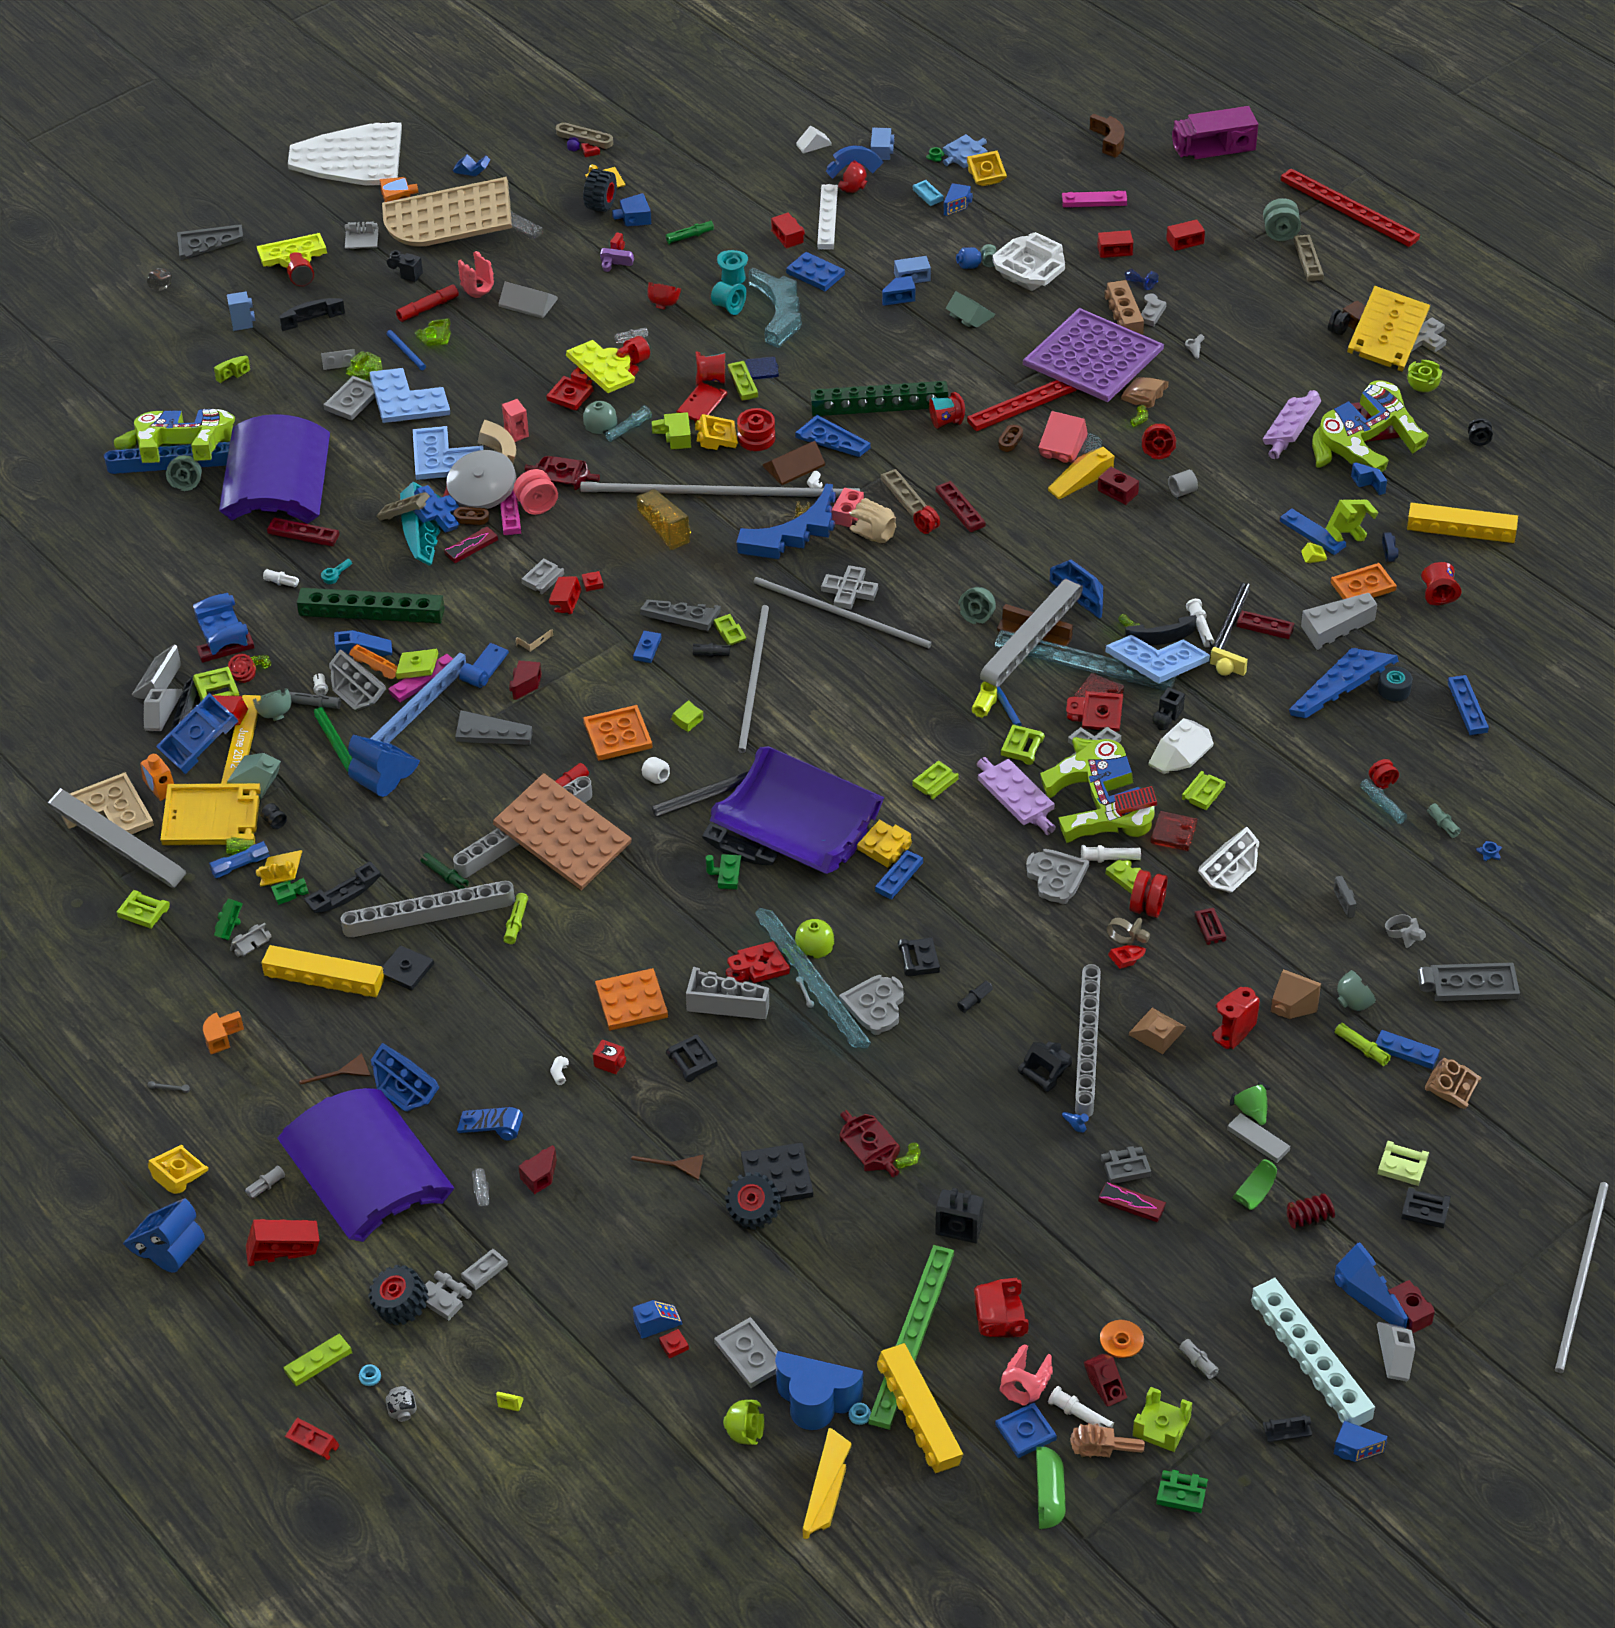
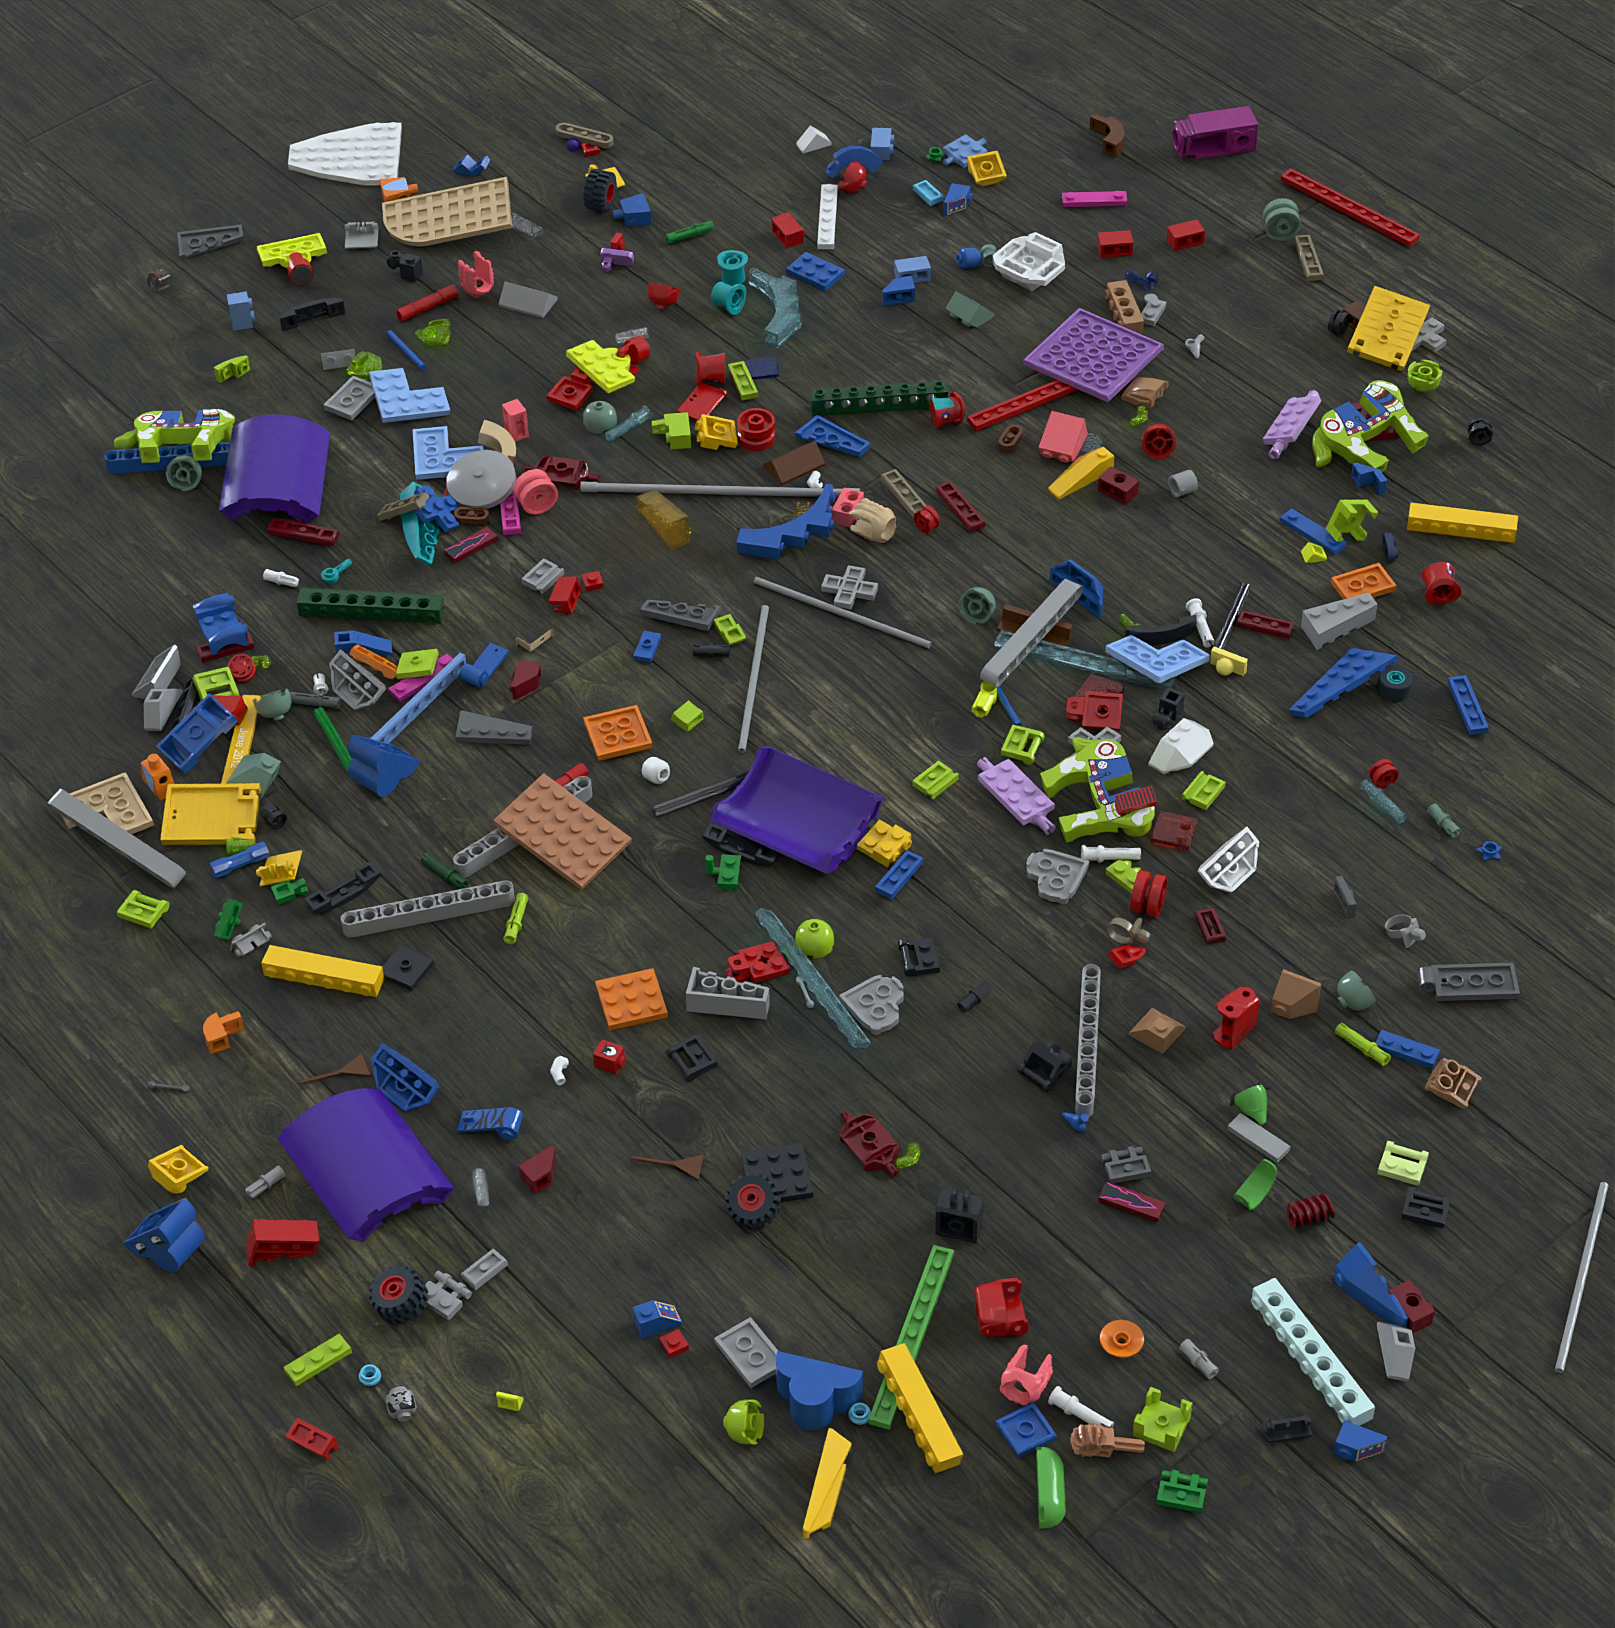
(1105, 1379): dark red slope -> none

